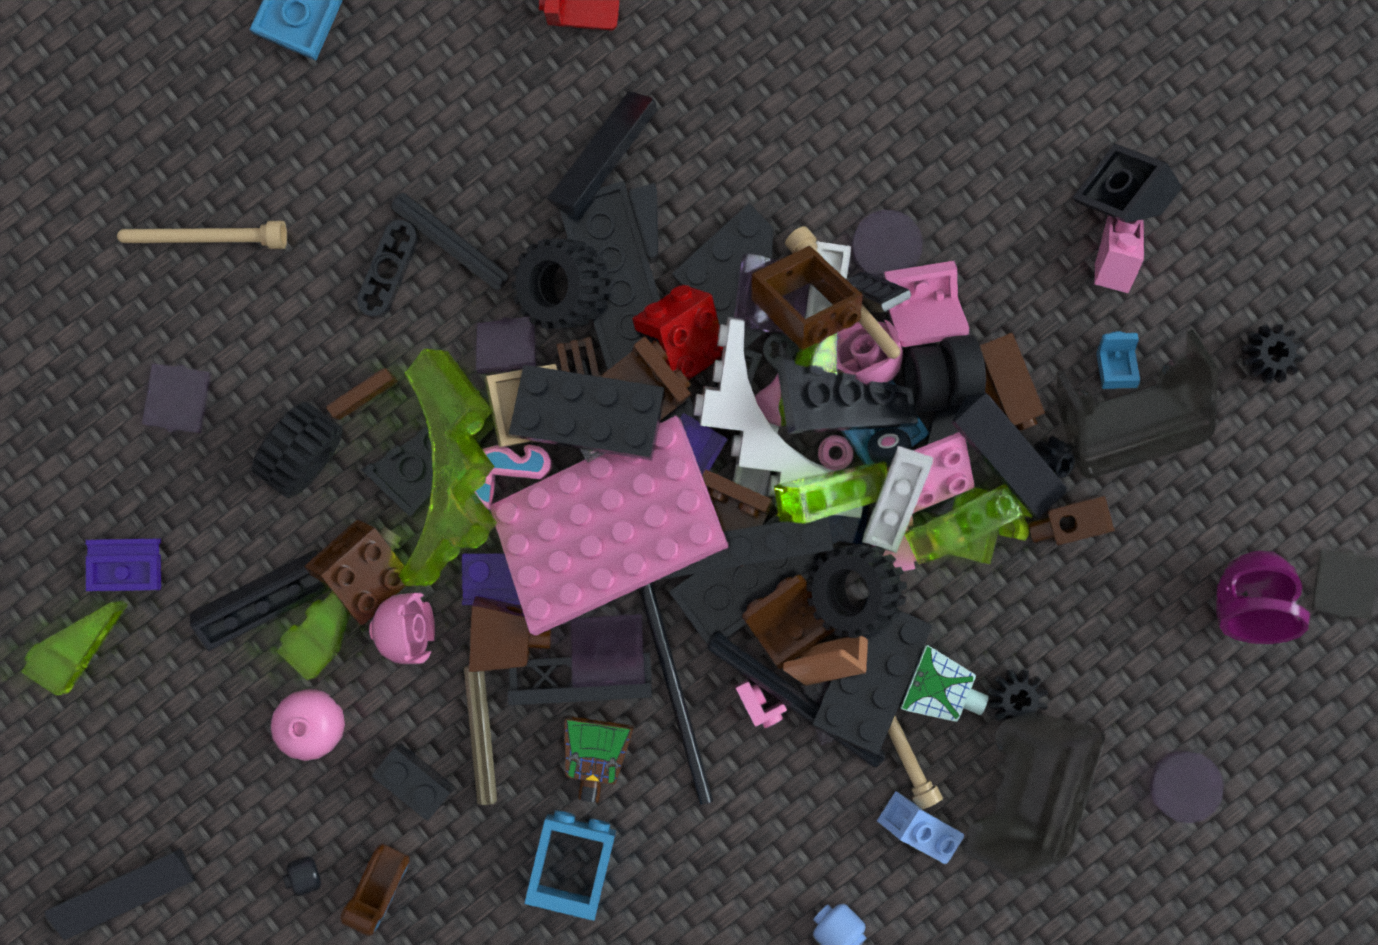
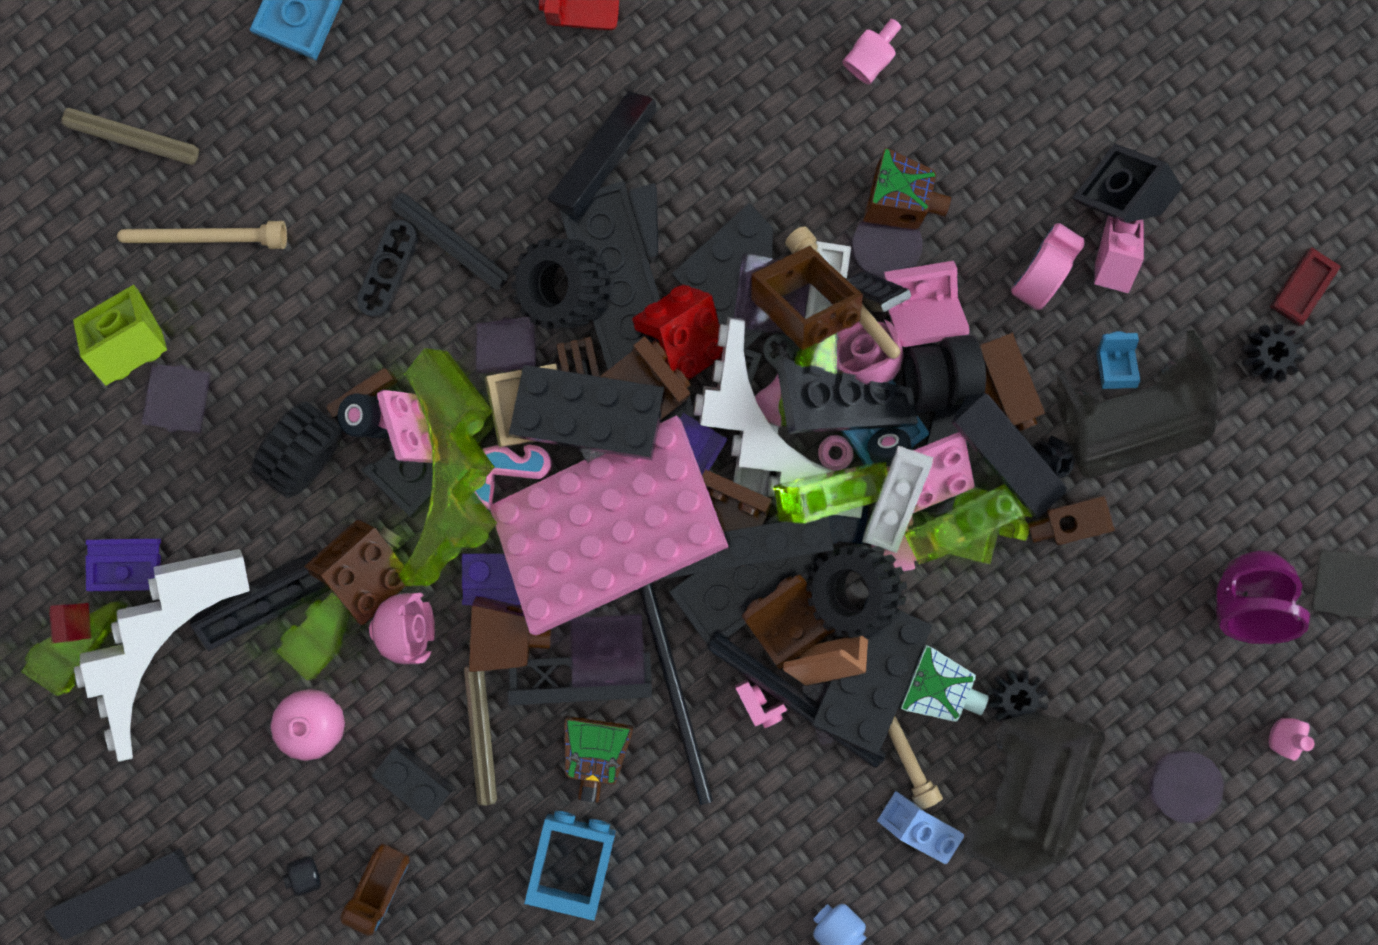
(70, 622): none -> dark red tile
(117, 670): none -> white arch
(119, 336): none -> lime slope
(130, 136): none -> dark tan axle
(392, 416): none -> bright pink plate
(872, 52): none -> bright pink piece
(903, 193): none -> reddish brown torso
(1048, 267): none -> bright pink animal
(1290, 738): none -> bright pink piece
(1305, 286): none -> dark red tile

